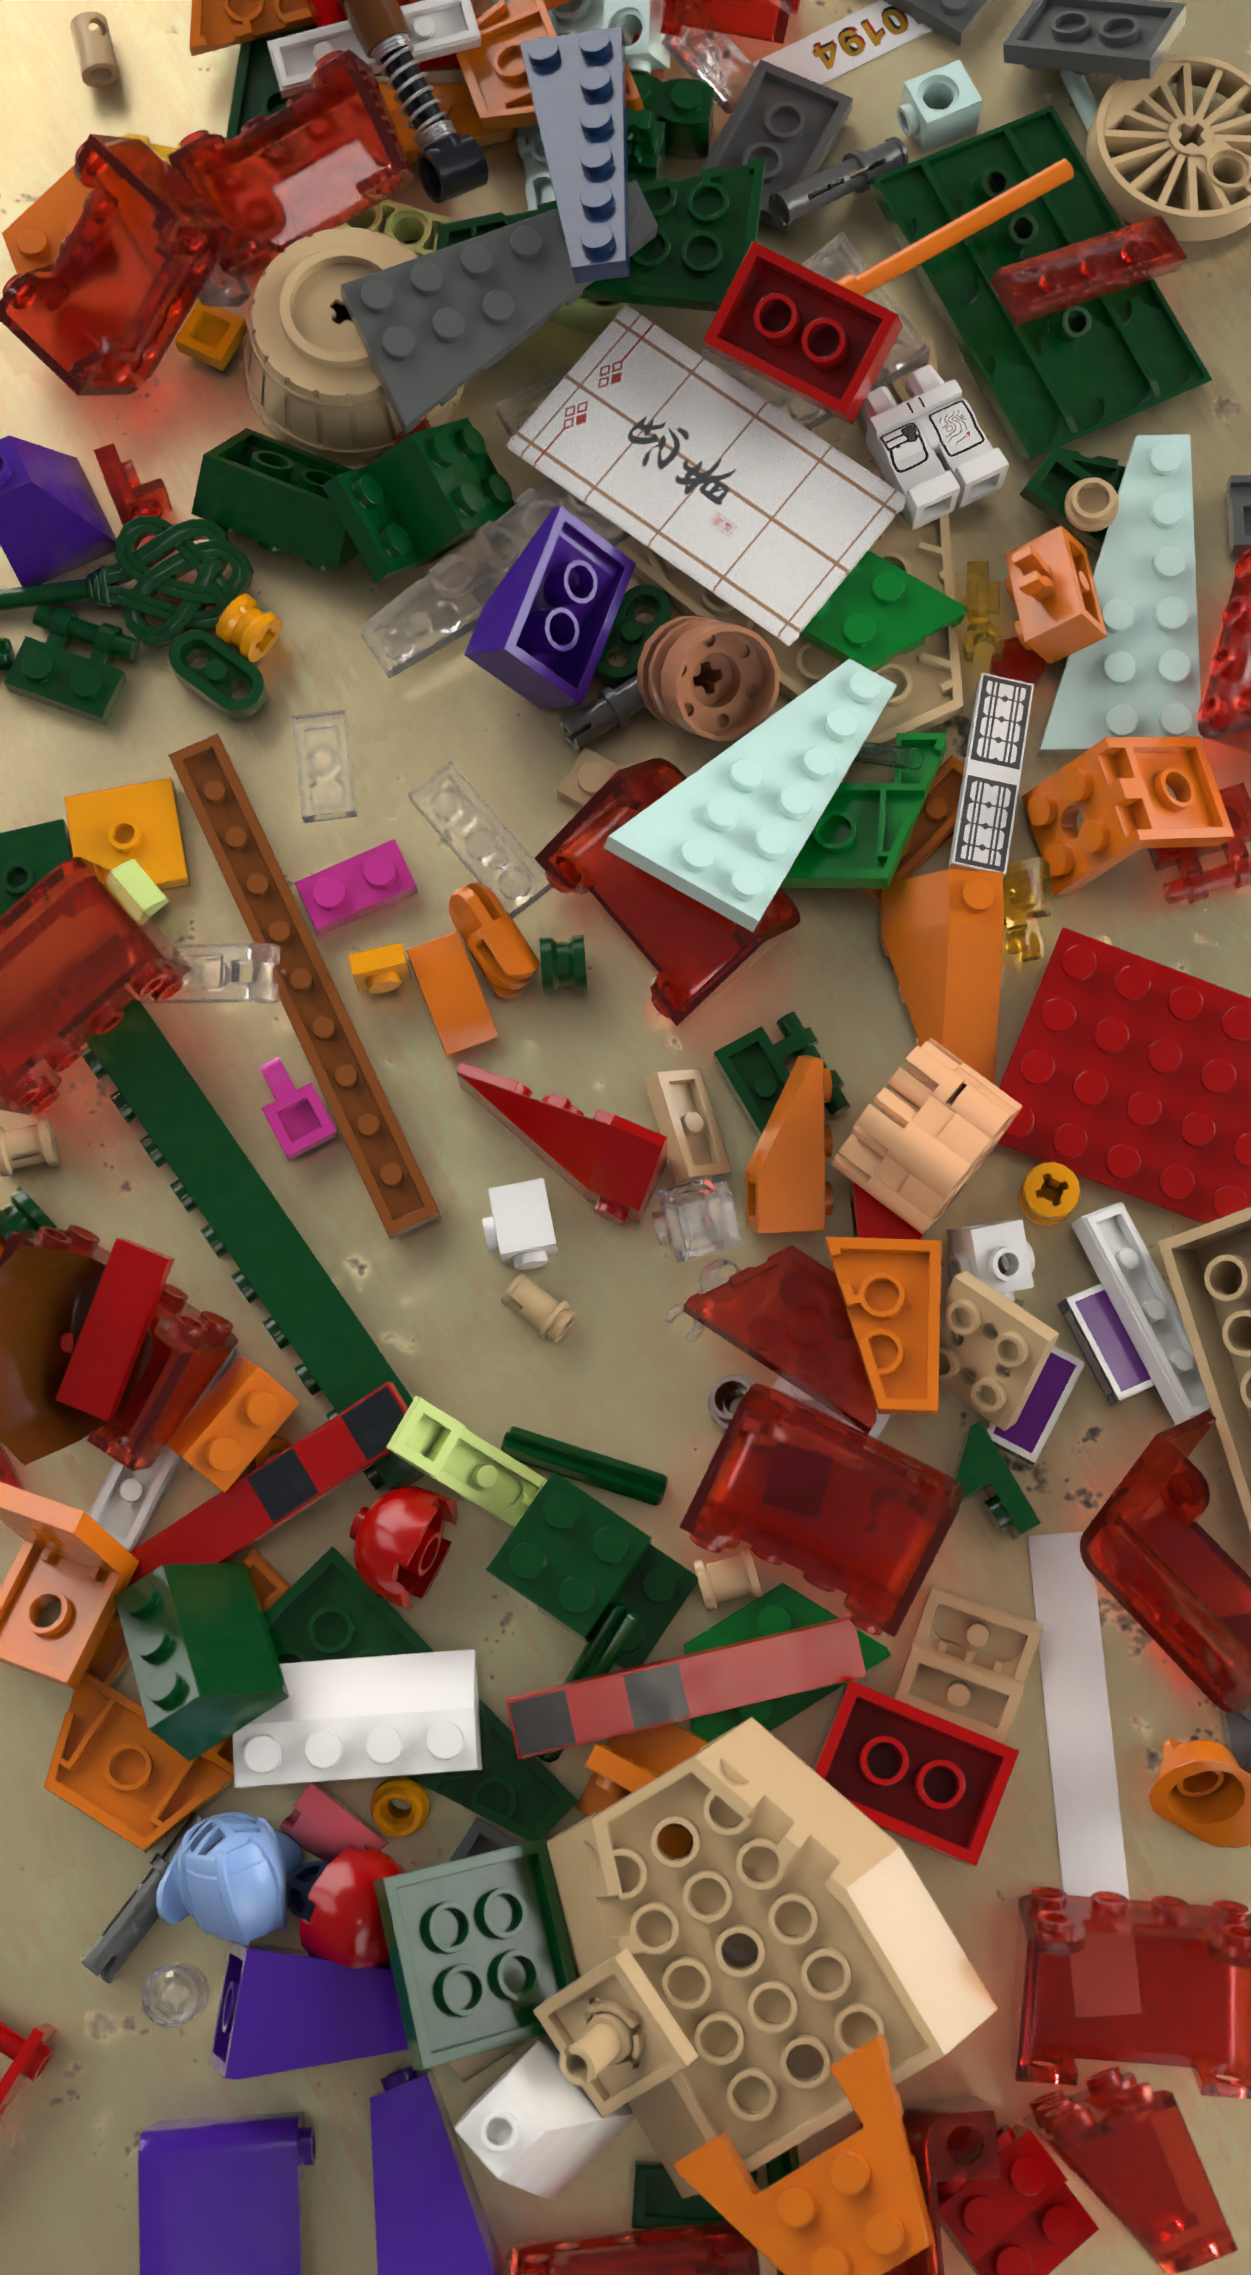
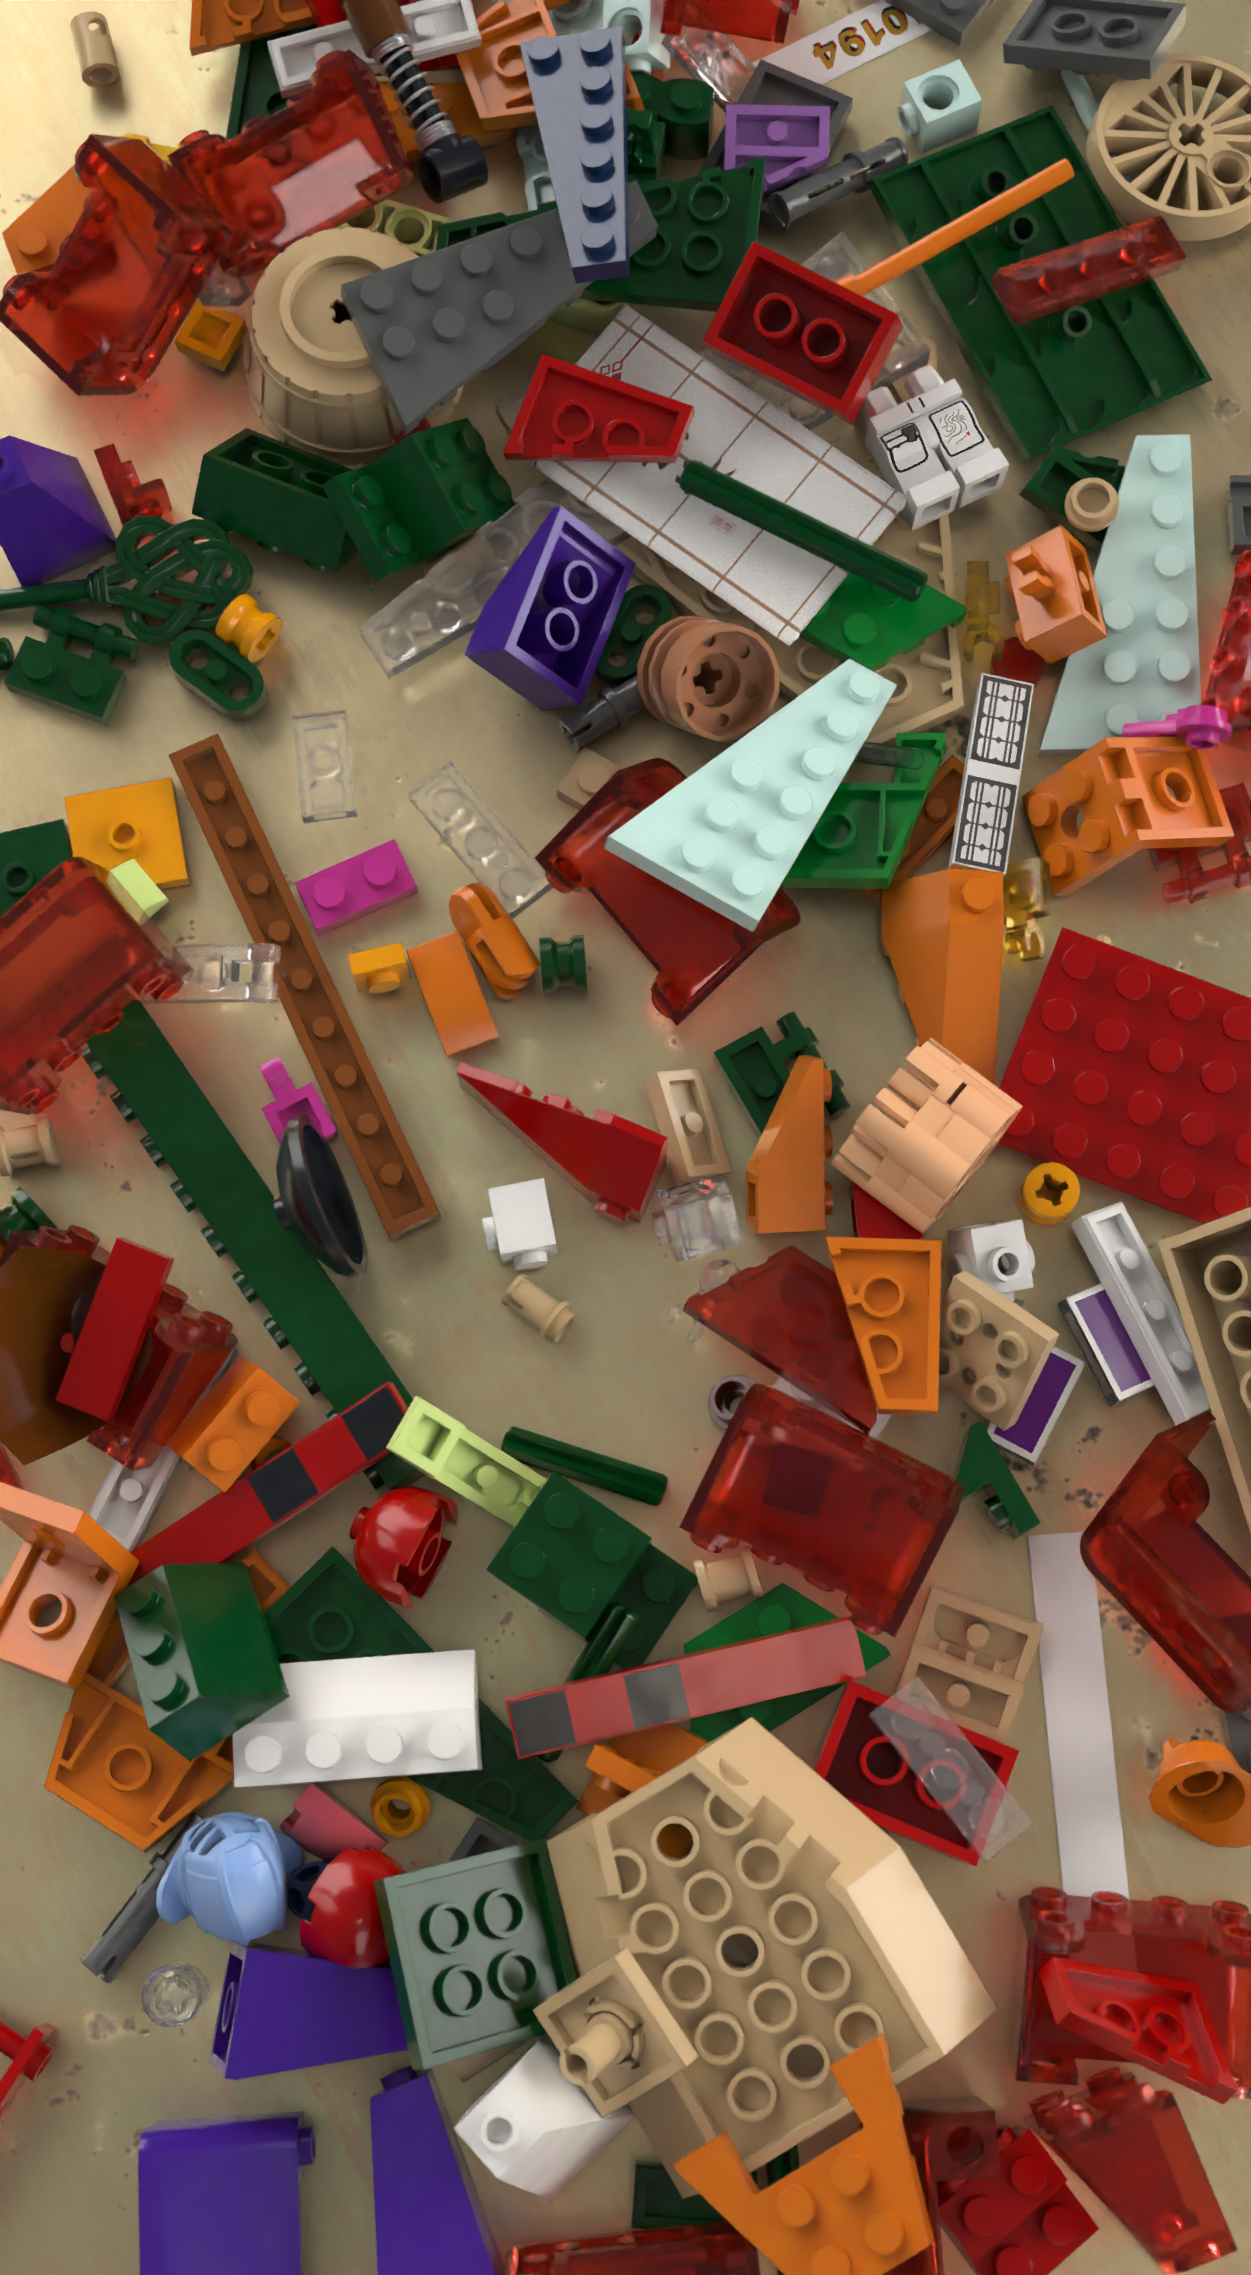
(317, 1199): none -> black dish
(595, 419): none -> red wing
(787, 135): none -> medium lavender wing
(803, 531): none -> dark green axle
(951, 1769): none -> clear plate
(1143, 2019): none -> red wing
(1199, 724): none -> dark pink plate

